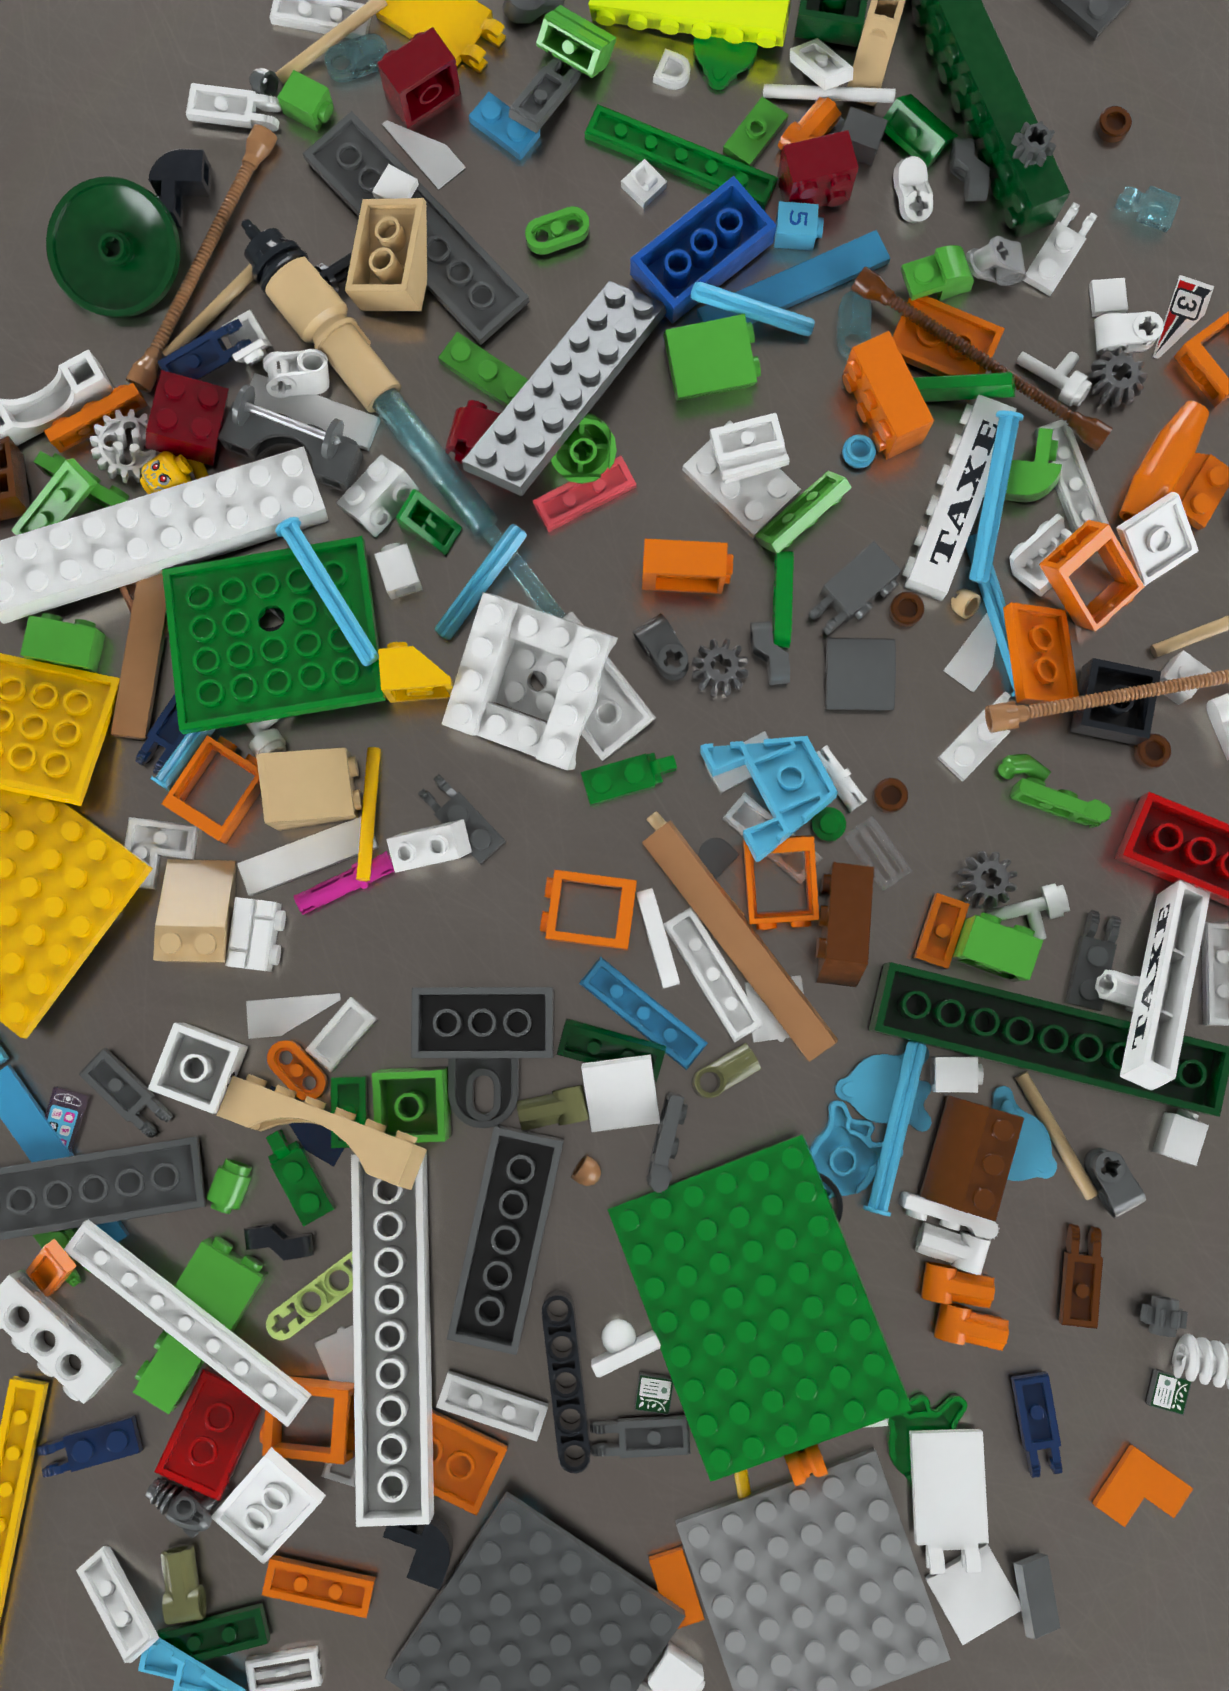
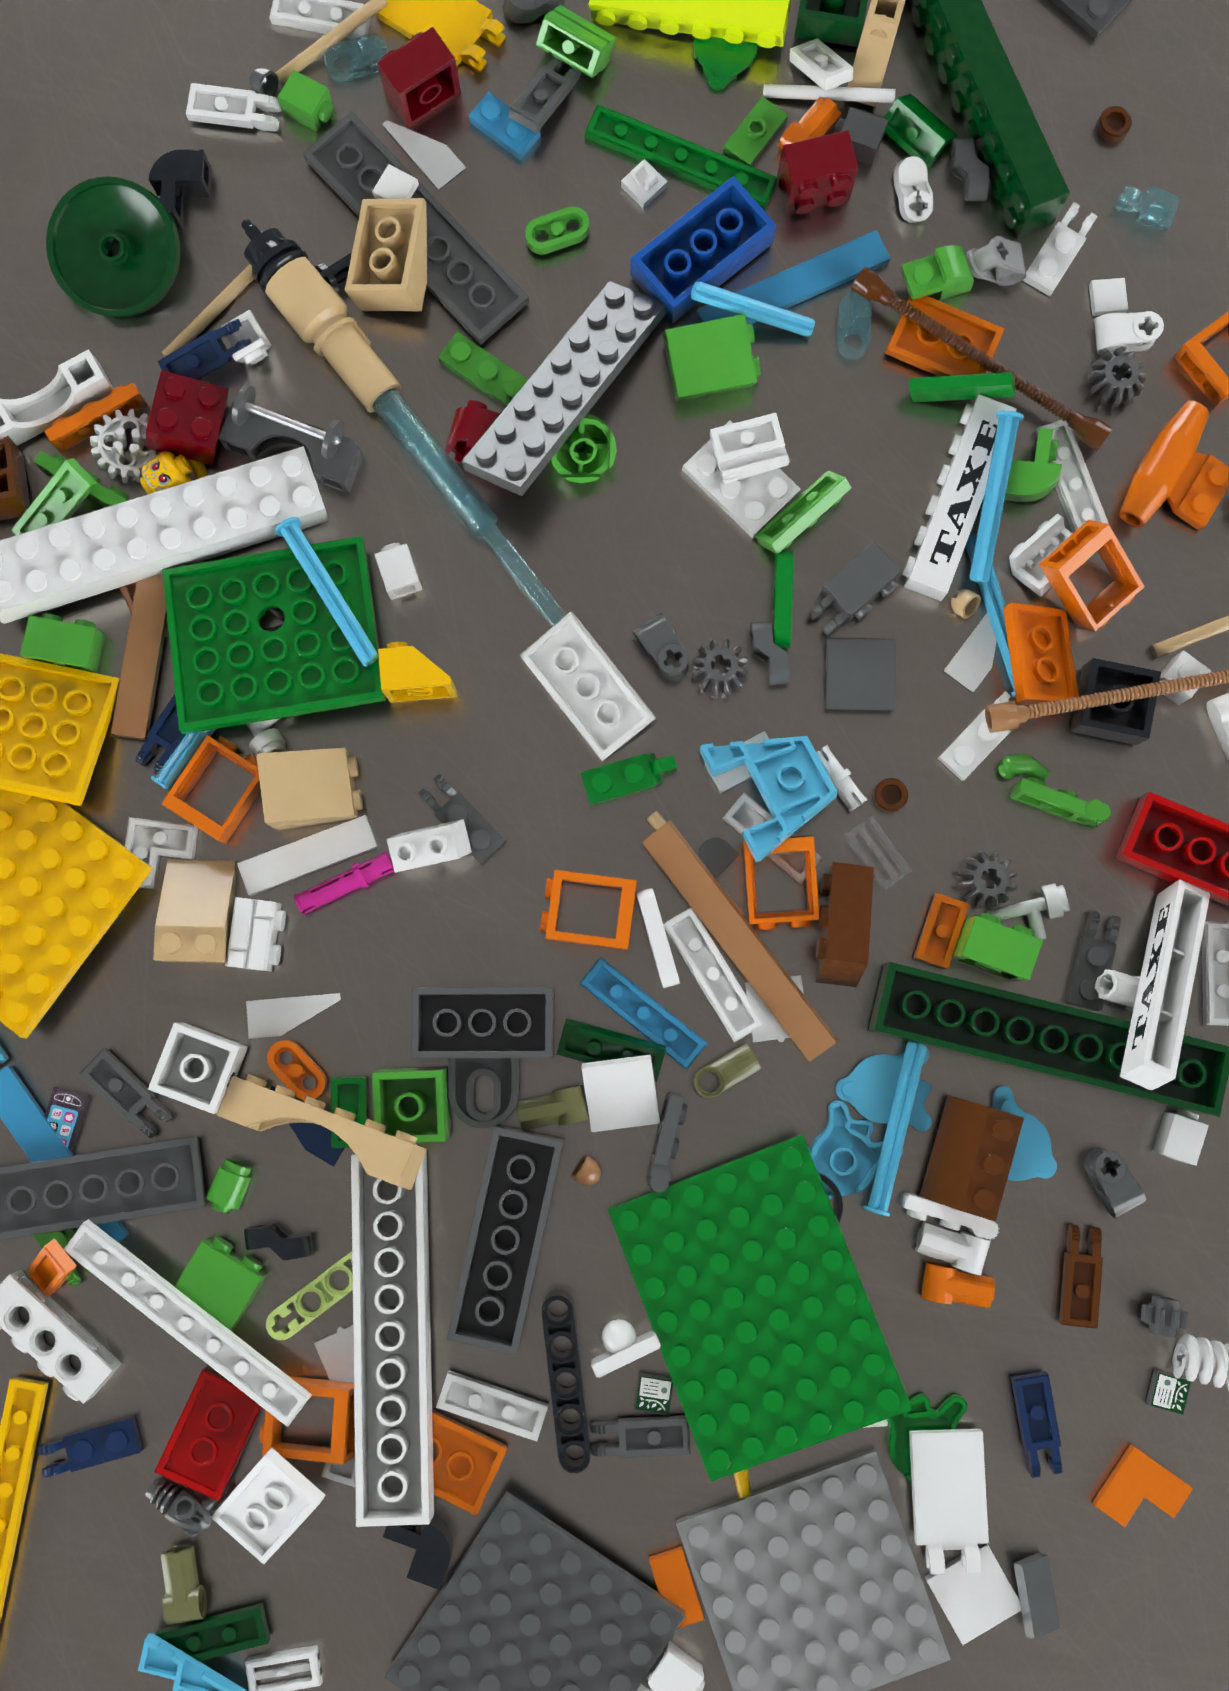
(117, 1604): white tile -> none
(168, 1374): bright green brick -> none
(258, 147): medium nougat hose -> none
(298, 1178): green hinge -> none
(300, 373): white piece -> none
(318, 412): white tile -> none
(318, 1586): orange plate -> none
(341, 1034): white tile -> none
(368, 814): yellow bar -> none
(377, 495): white bracket -> none
(427, 523): green slope -> none
(480, 581): medium azure axle -> none
(497, 666): white piece -> none
(577, 499): coral tile -> none
(672, 70): white tile -> none
(686, 566): orange window -> none
(797, 226): medium azure brick -> none
(804, 1463): orange wheel -> none
(829, 824): green plate -> none
(859, 451): medium azure plate -> none
(887, 395): orange brick -> none
(906, 609): reddish brown tile -> none
(955, 1074): white brick -> none
(961, 1325): orange piece -> none
(1033, 144): dark grey gear -> none
(1056, 1135): tan bar -> none
(1073, 388): white piece -> none
(1153, 751): reddish brown tile -> none
(1158, 538): white tile -> none
(1185, 310): sticker -> none

